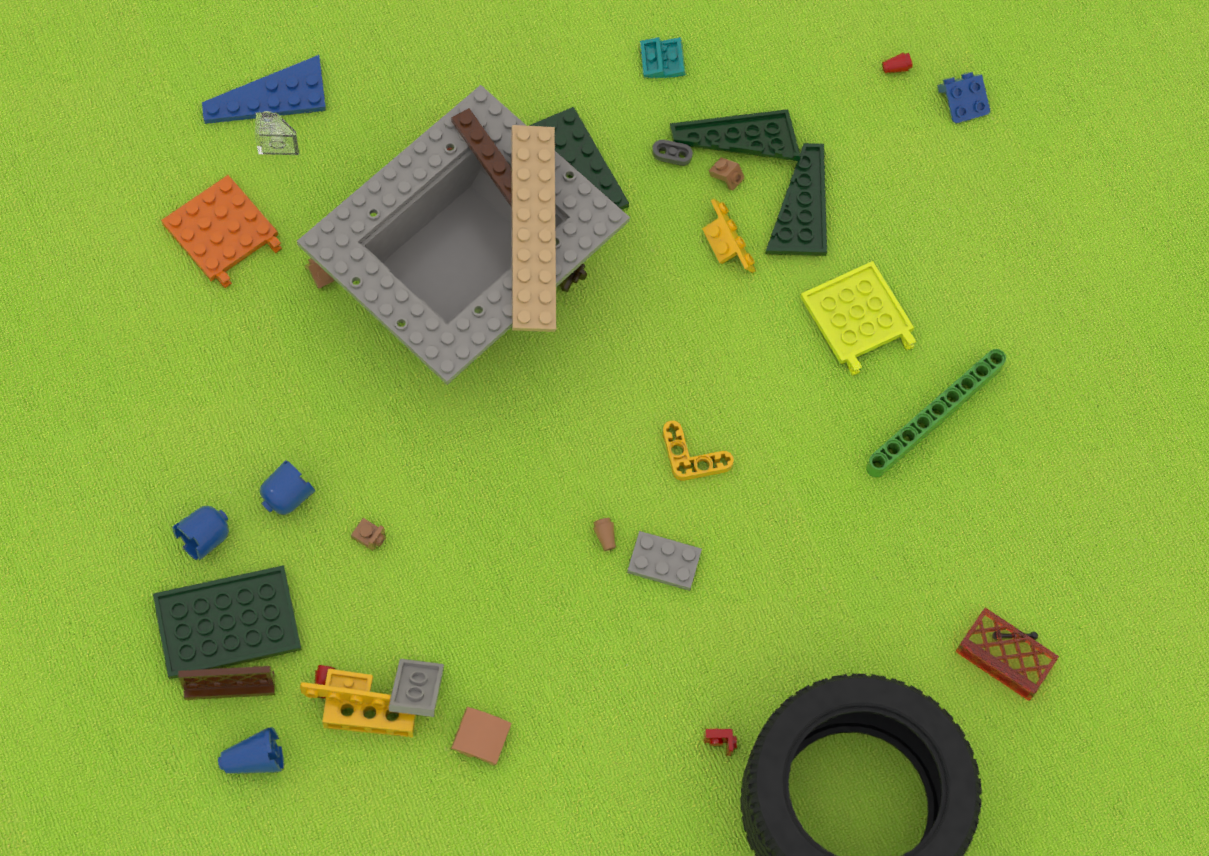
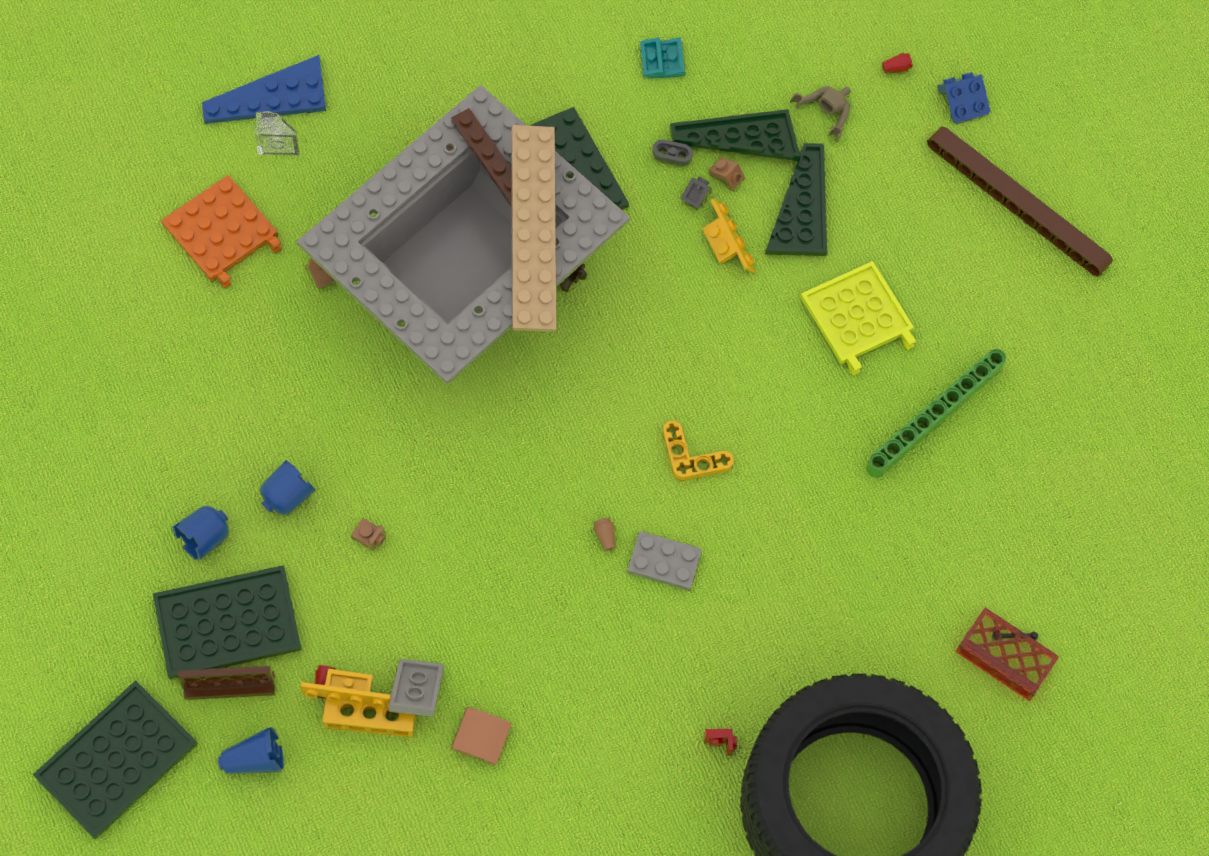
(115, 759): none -> dark green plate
(696, 192): none -> dark grey bracket
(831, 102): none -> dark tan piece
(1020, 201): none -> reddish brown beam

